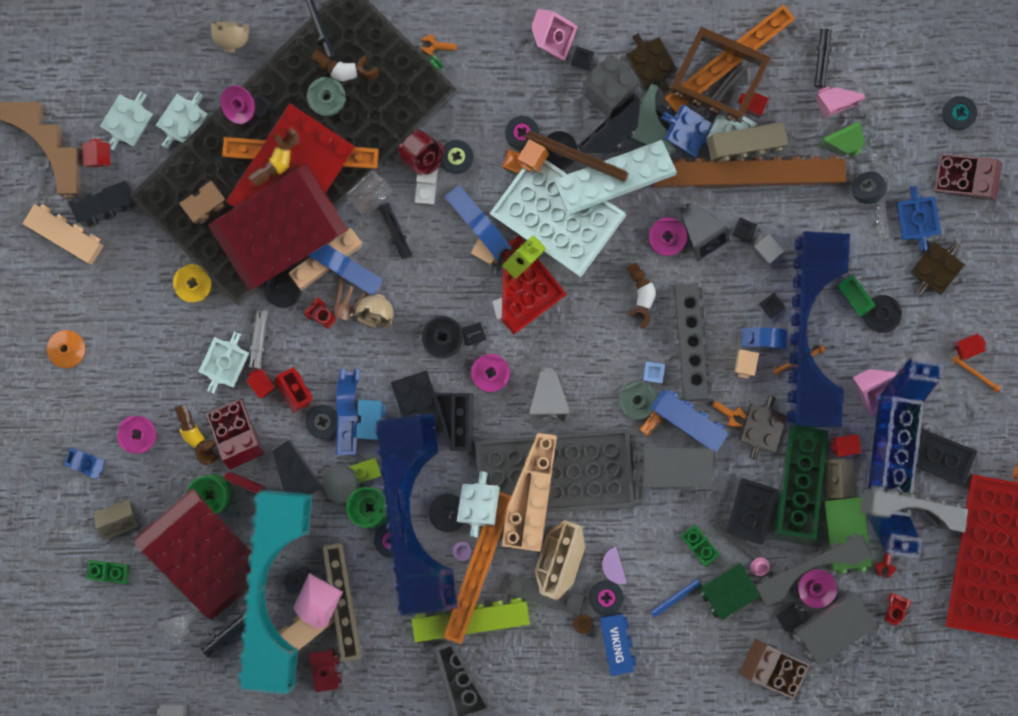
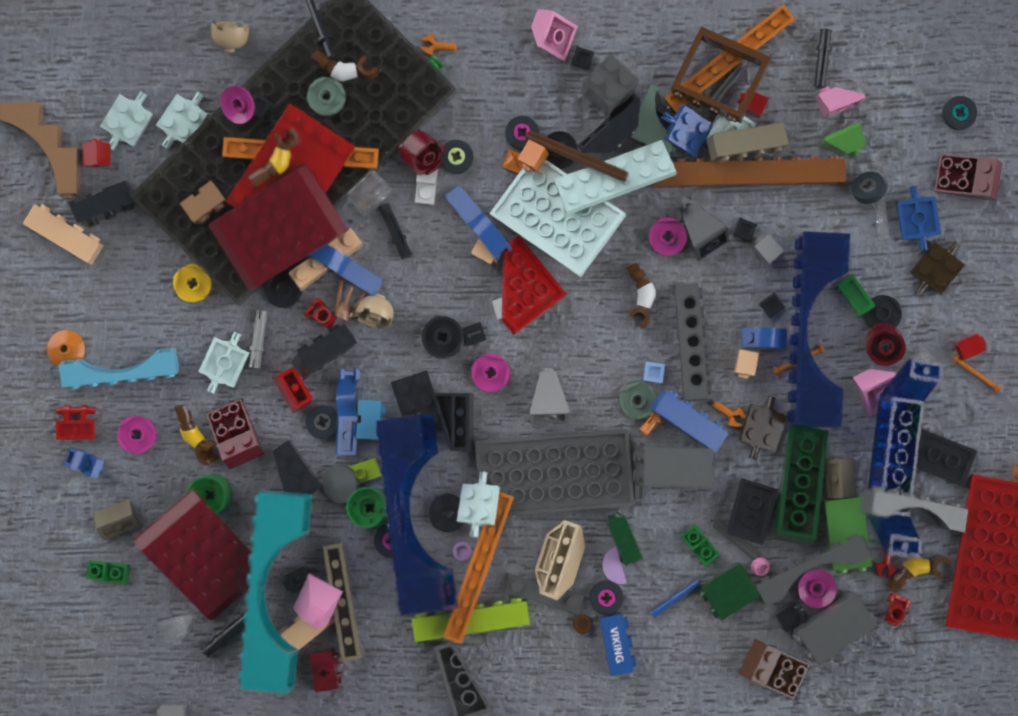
(75, 429): none -> red plate
(79, 372): none -> medium azure arch
(244, 482): dark red tile -> none
(261, 383): red brick -> none
(323, 350): none -> black wedge
(528, 252): lime torso -> none
(529, 500): light nougat wedge -> none
(623, 538): none -> dark green brick
(651, 62): dark brown plate -> none
(845, 445): red brick -> none
(890, 353): none -> dark red brick
(915, 567): none -> reddish brown piece

